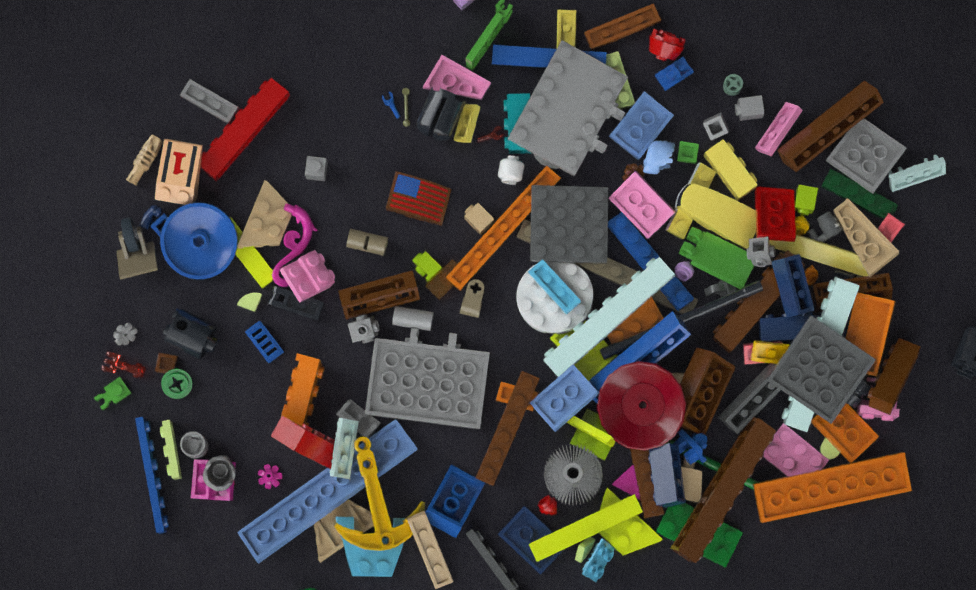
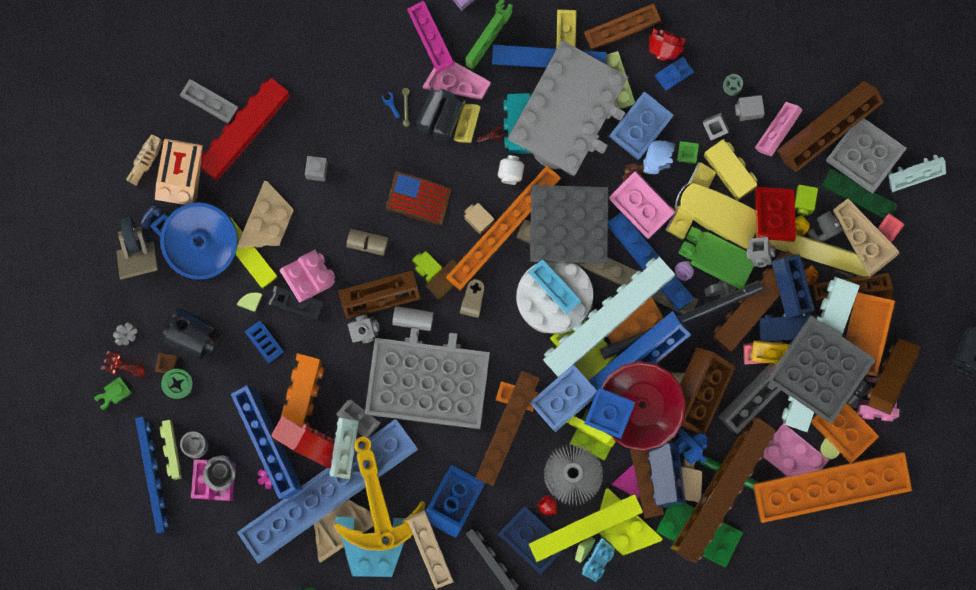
(268, 448): none -> blue brick
(297, 248): dark pink plant -> none
(431, 37): none -> dark pink plate
(610, 412): none -> blue plate

